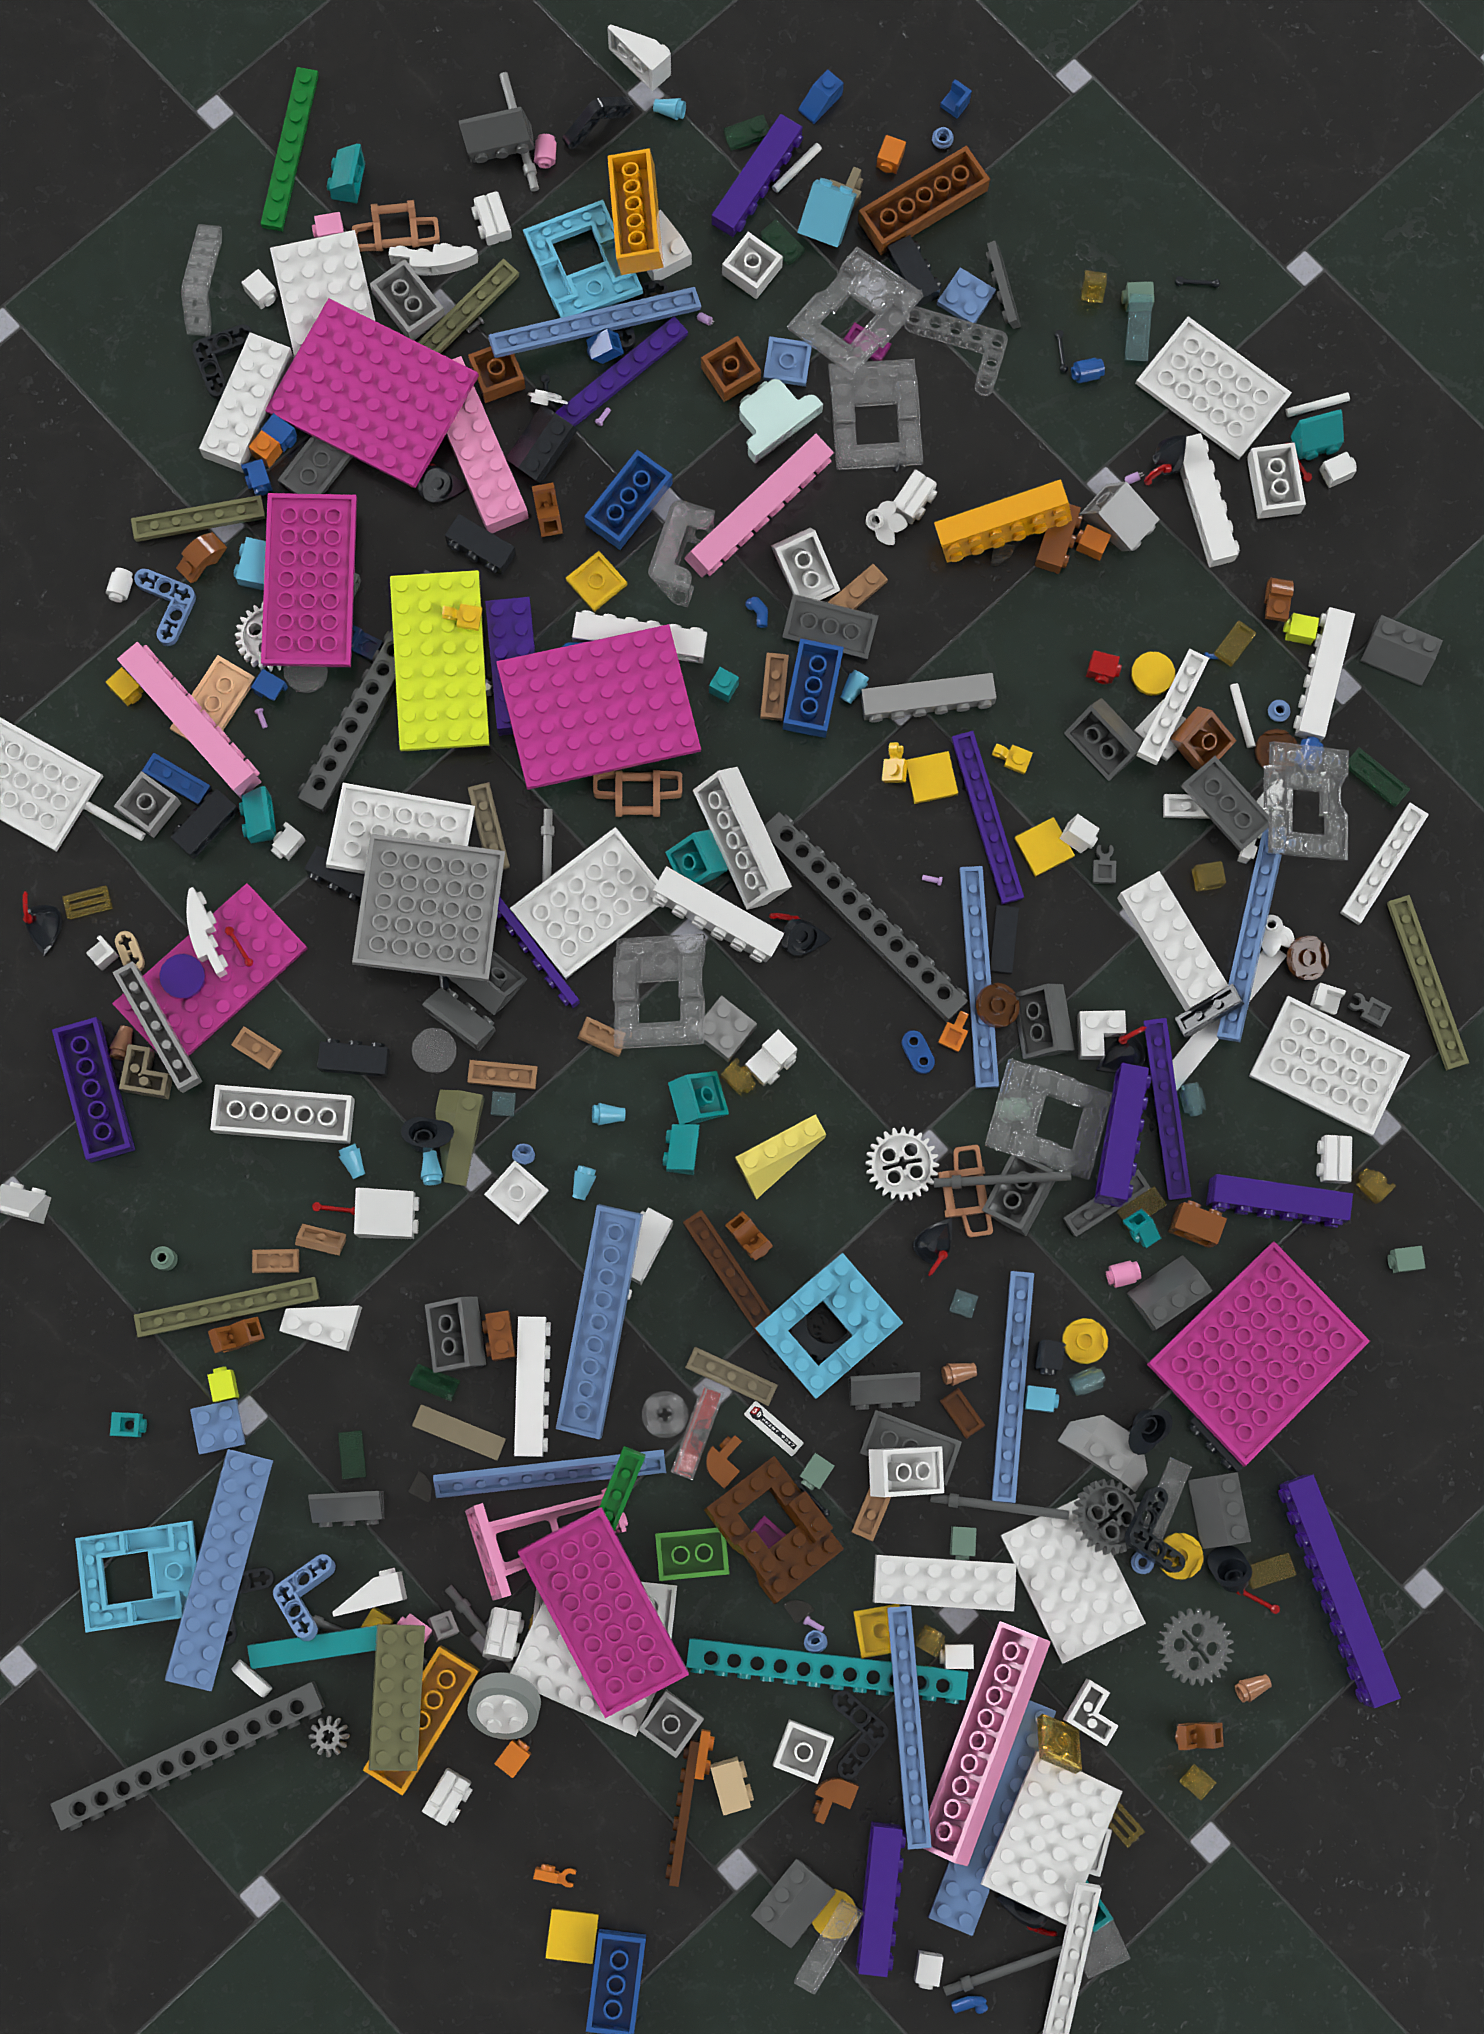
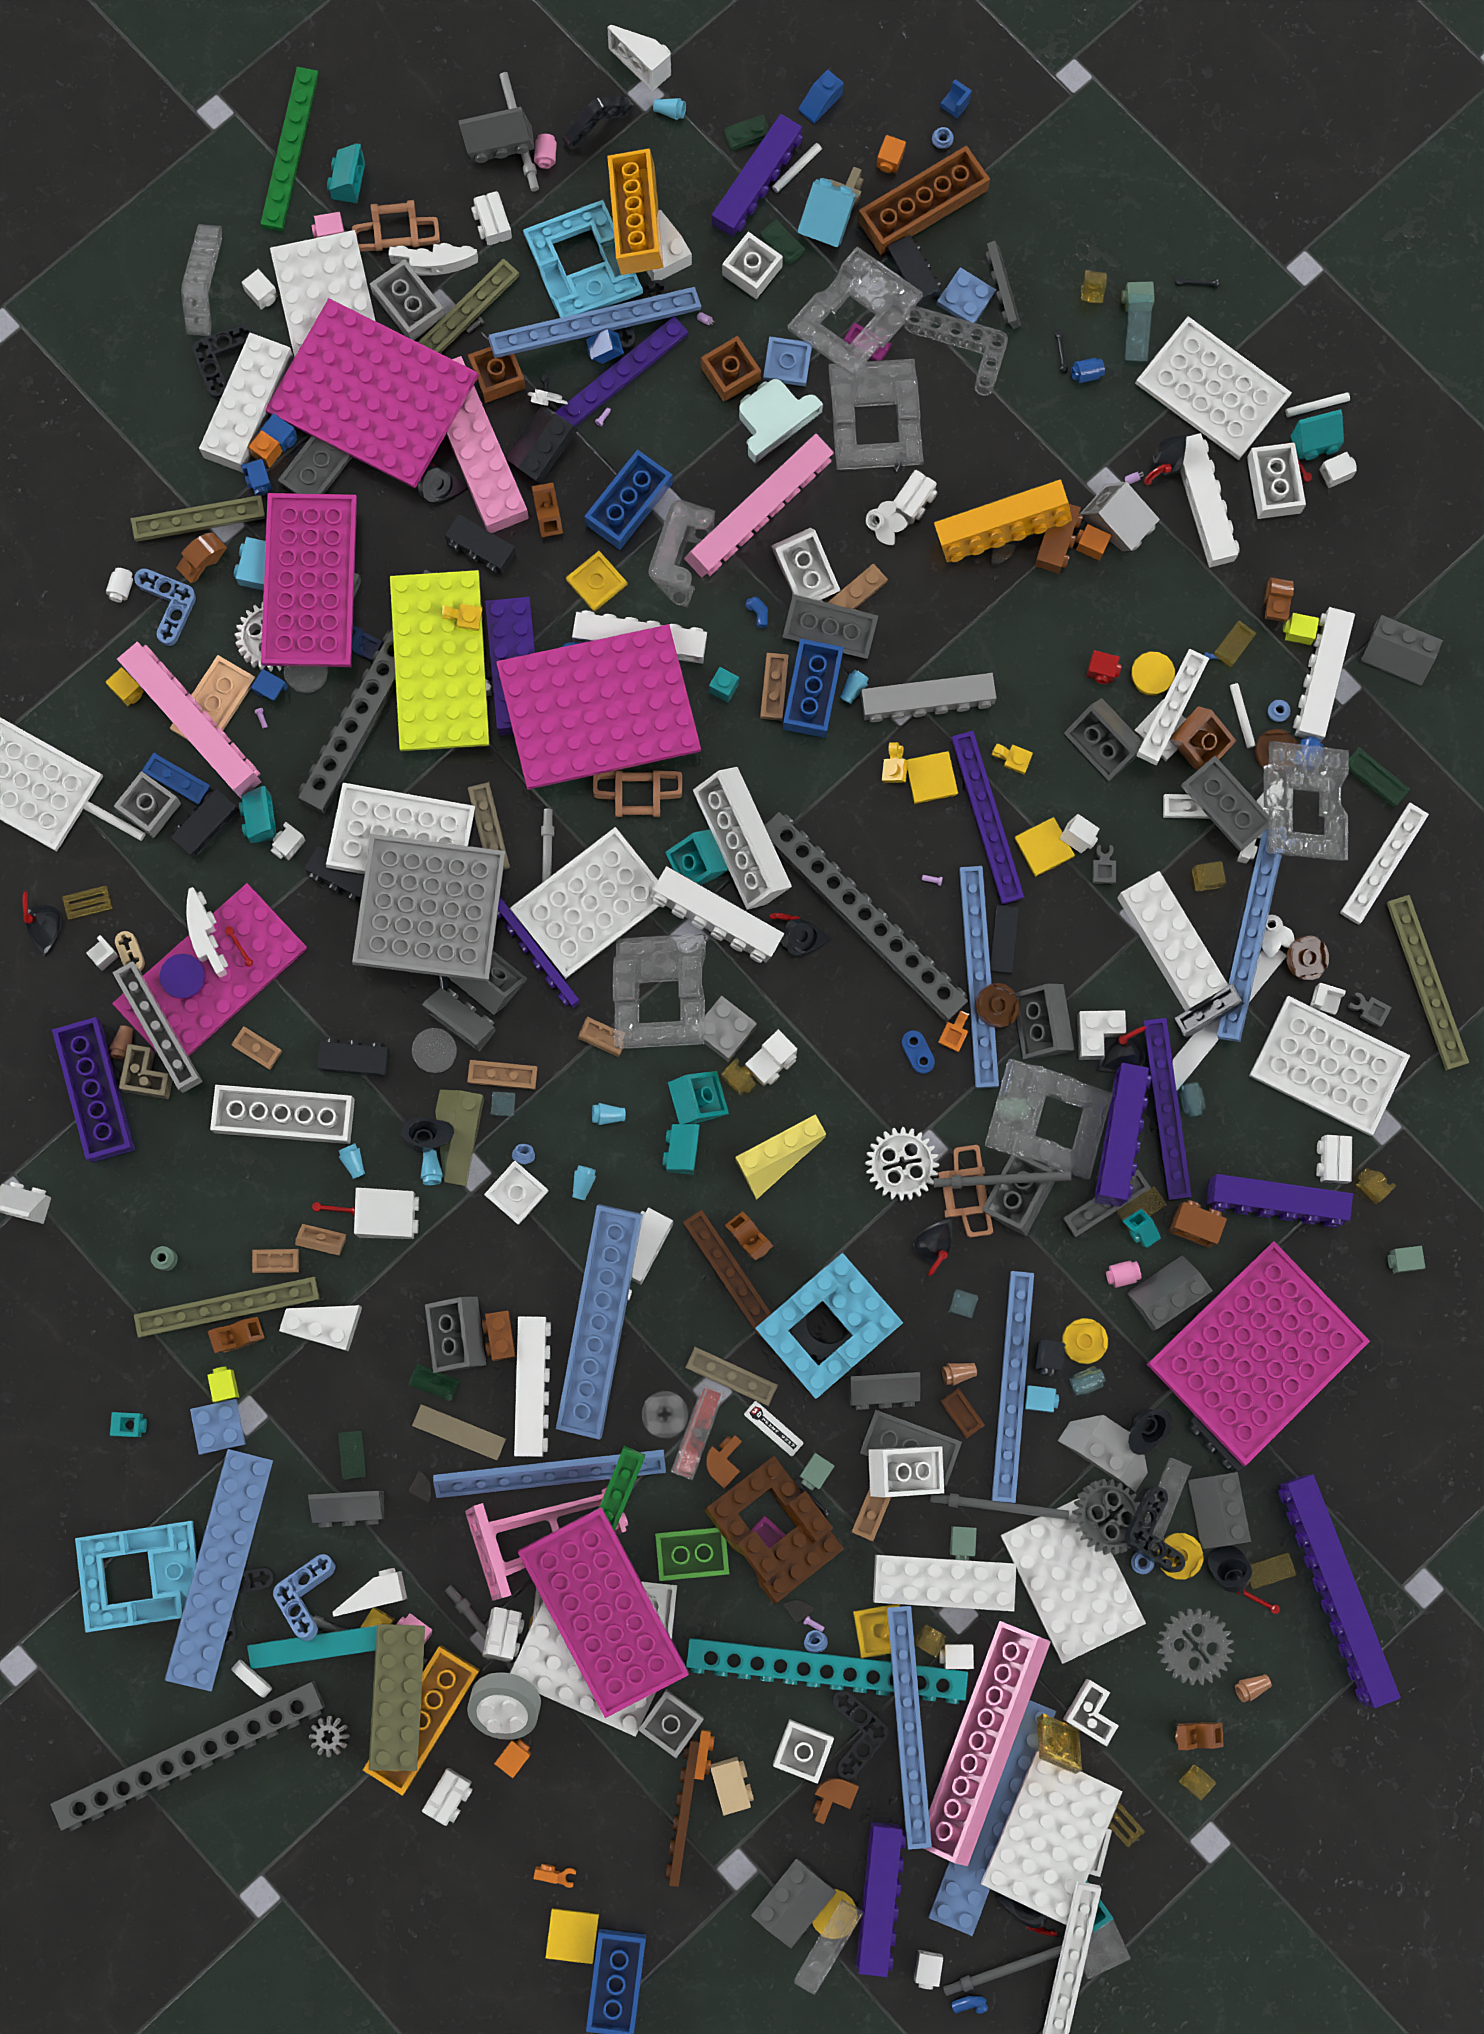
(443, 1625): light grey plate -> none

